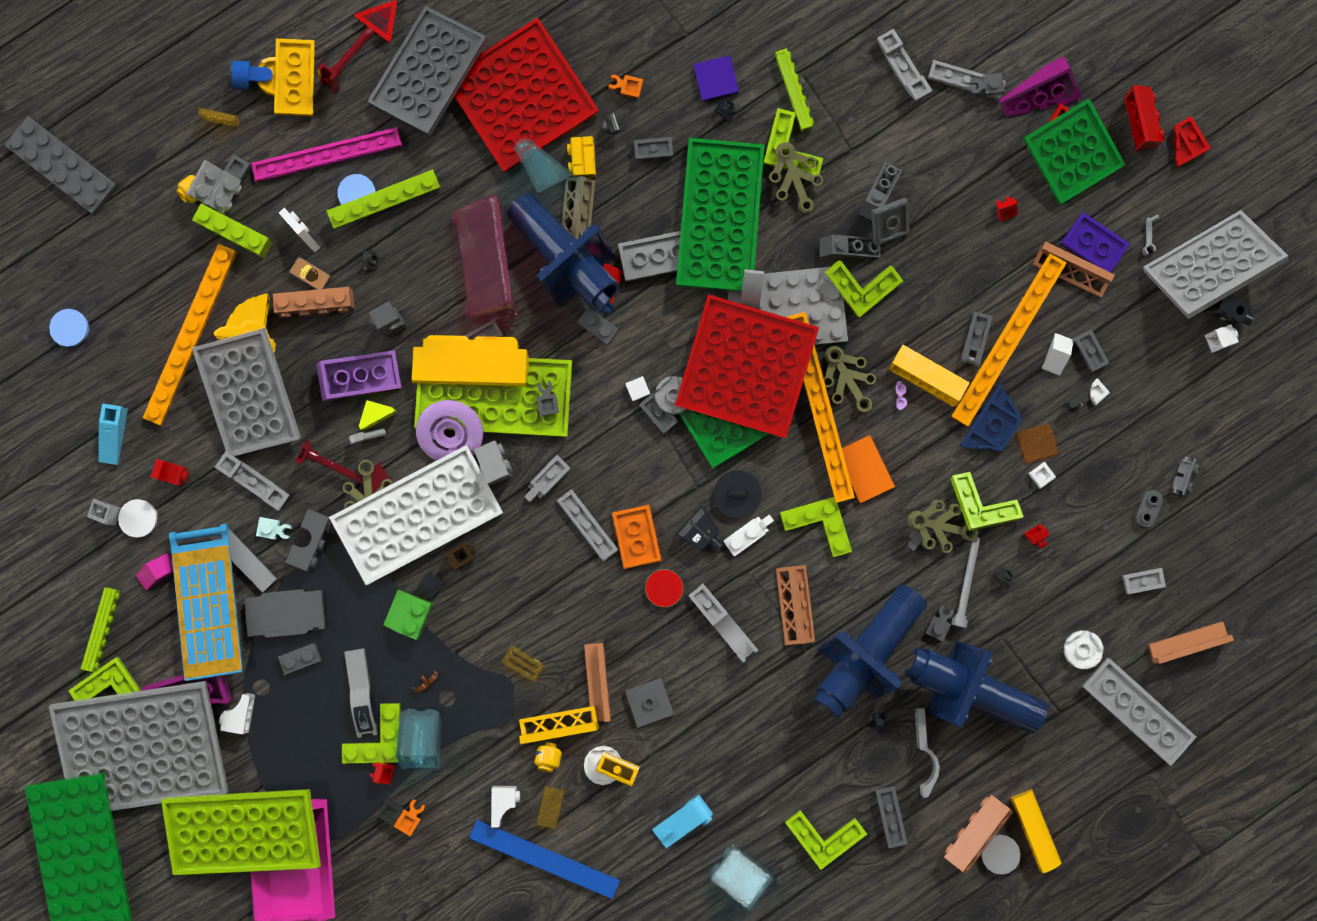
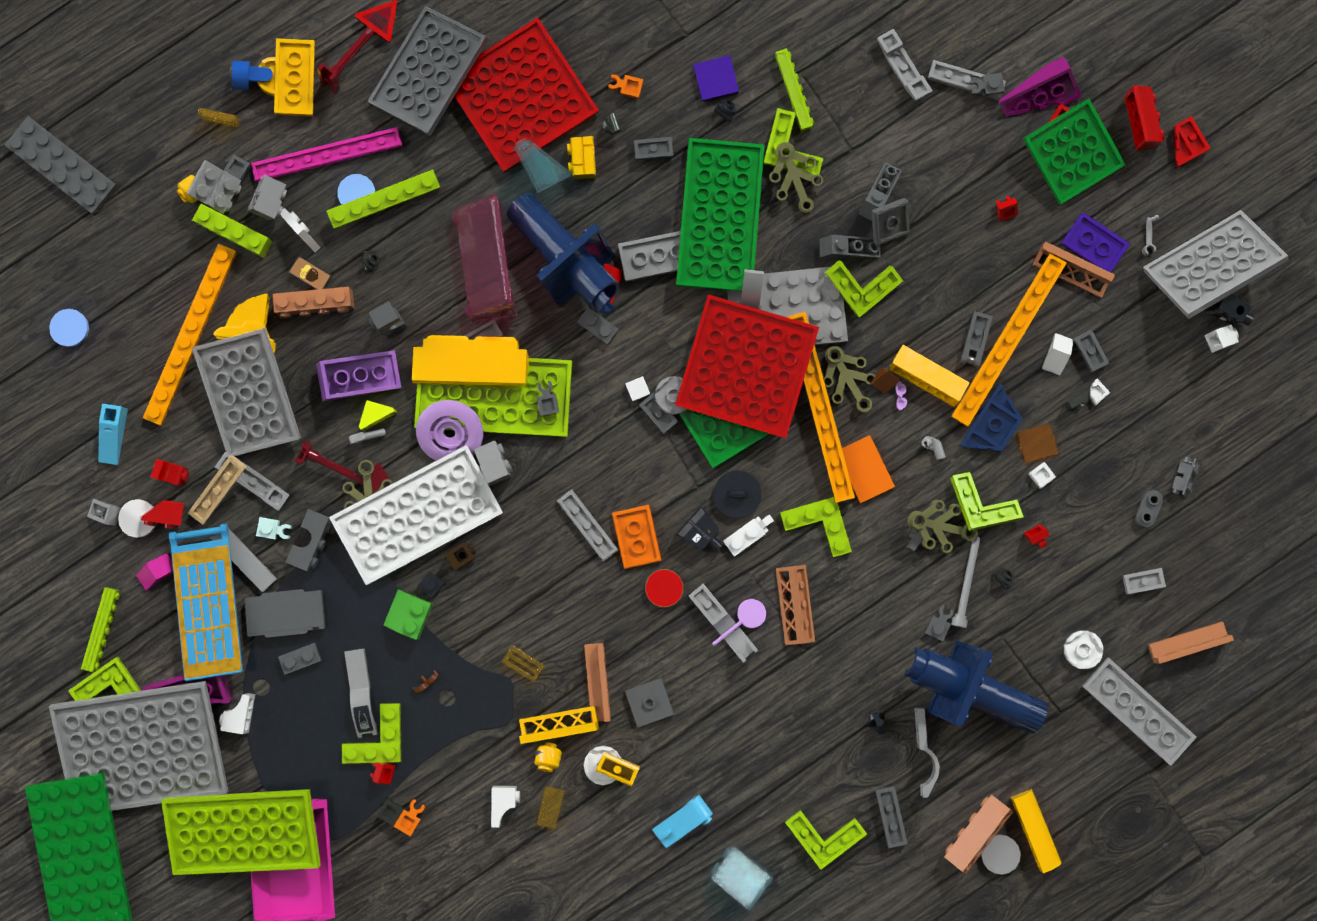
(164, 512): none -> red slope
(217, 489): none -> tan plate
(268, 198): none -> light grey brick
(419, 739): clear light blue slope -> none
(544, 859): blue tile -> none
(547, 478): light grey hinge -> none
(583, 204): dark tan fence -> none
(750, 614): none -> lavender piece
(862, 662): dark blue piece -> none
(884, 381): none -> reddish brown slope
(934, 445): none -> light grey arm

